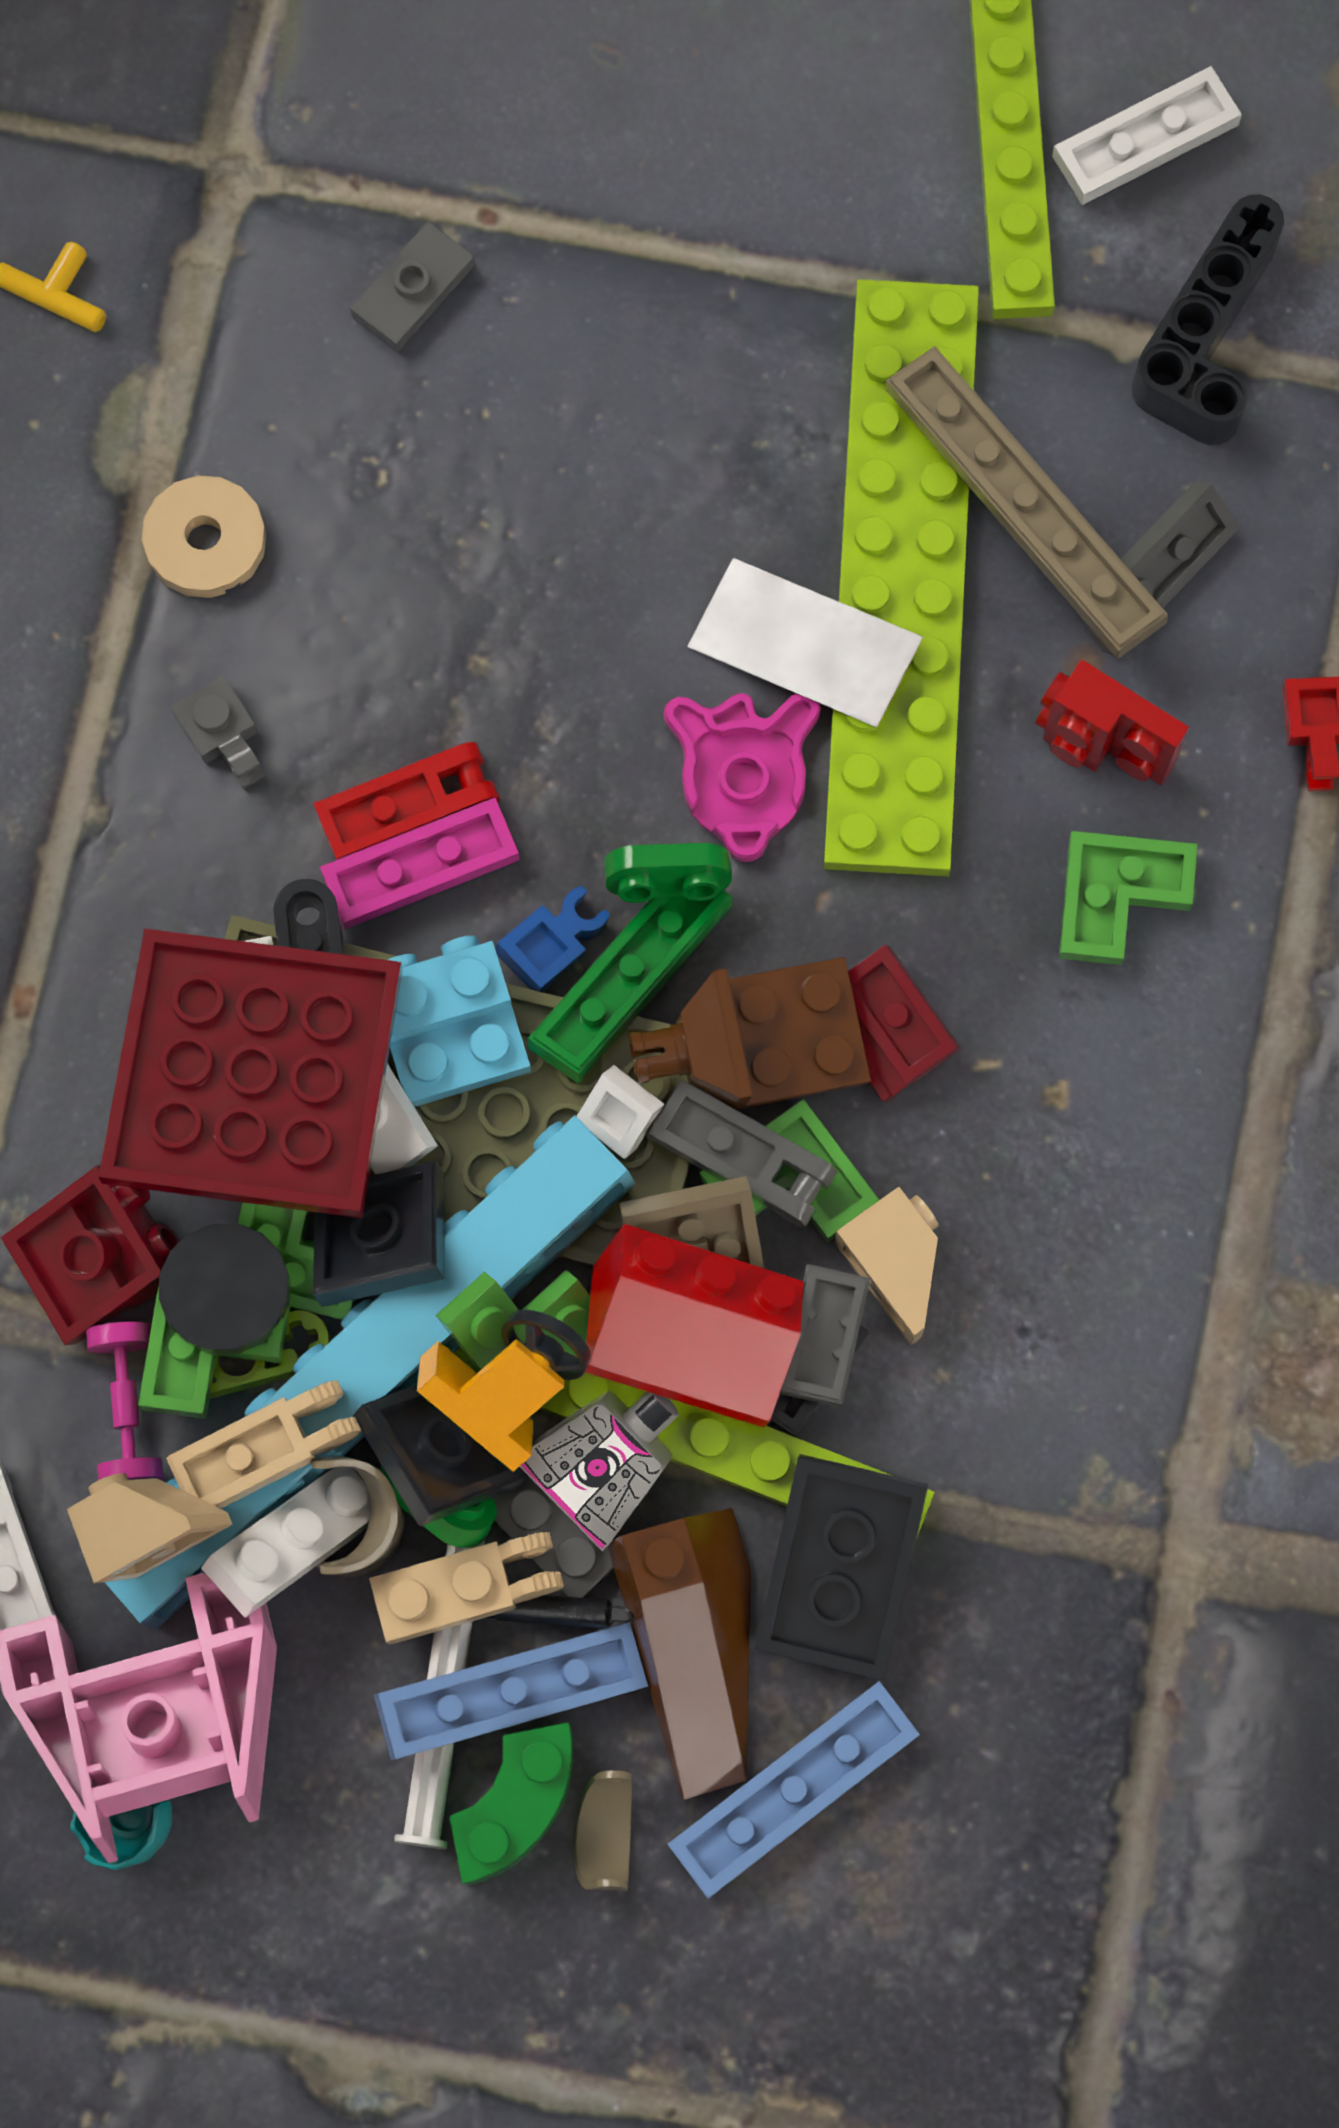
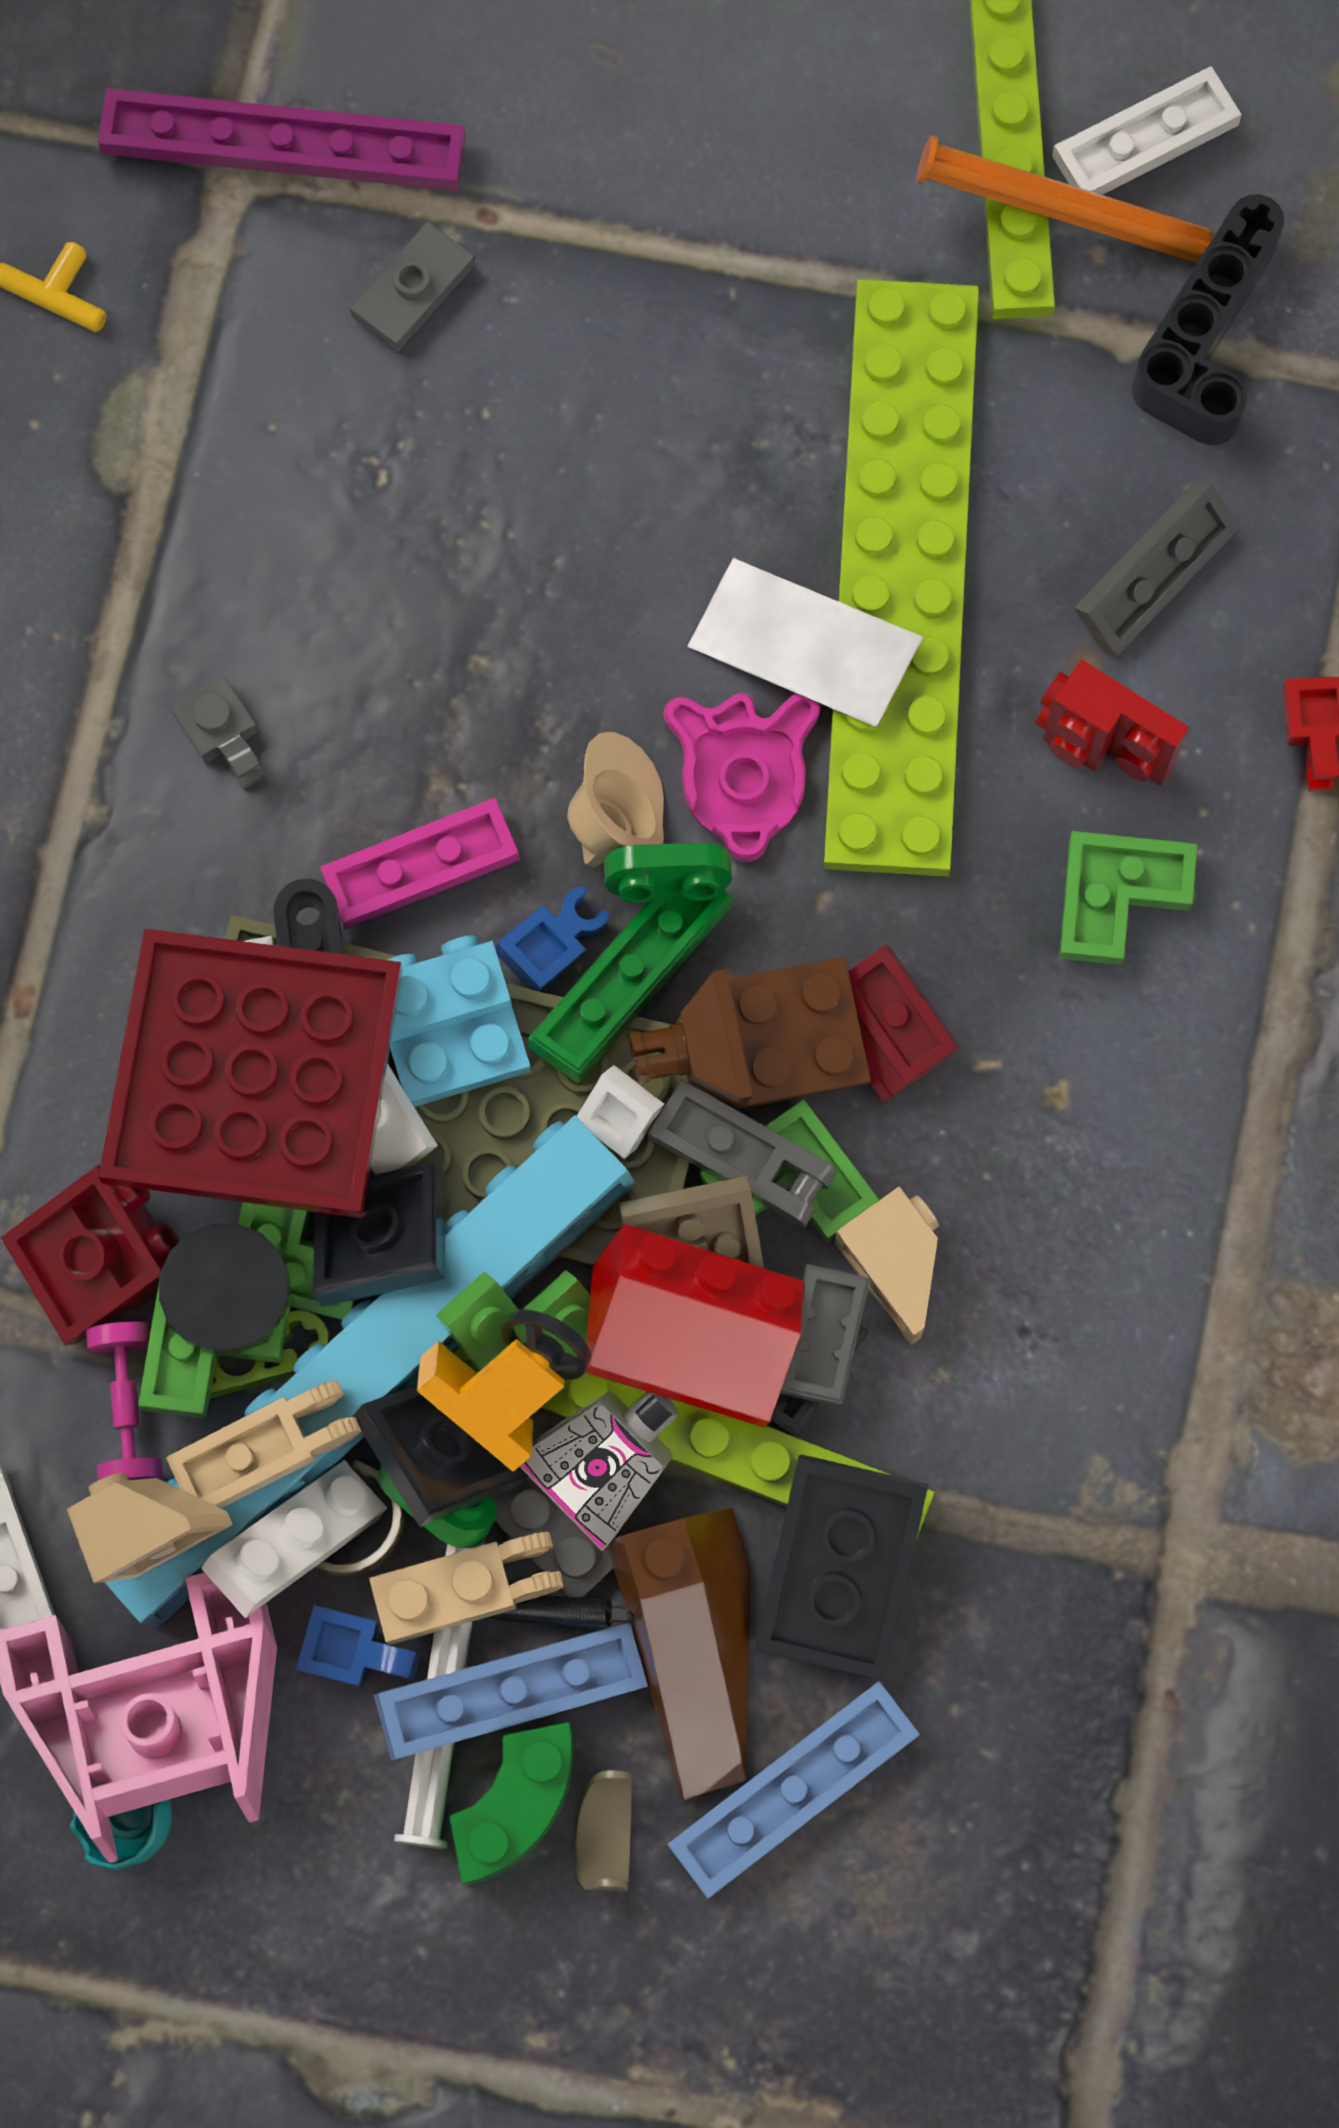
(198, 503): tan tile -> none
(282, 139): none -> magenta plate
(346, 1646): none -> blue plate
(382, 1519): dark tan helmet -> none
(403, 800): red plate -> none
(617, 800): none -> tan piece
(1026, 502): dark tan tile -> none
(1062, 201): none -> orange axle

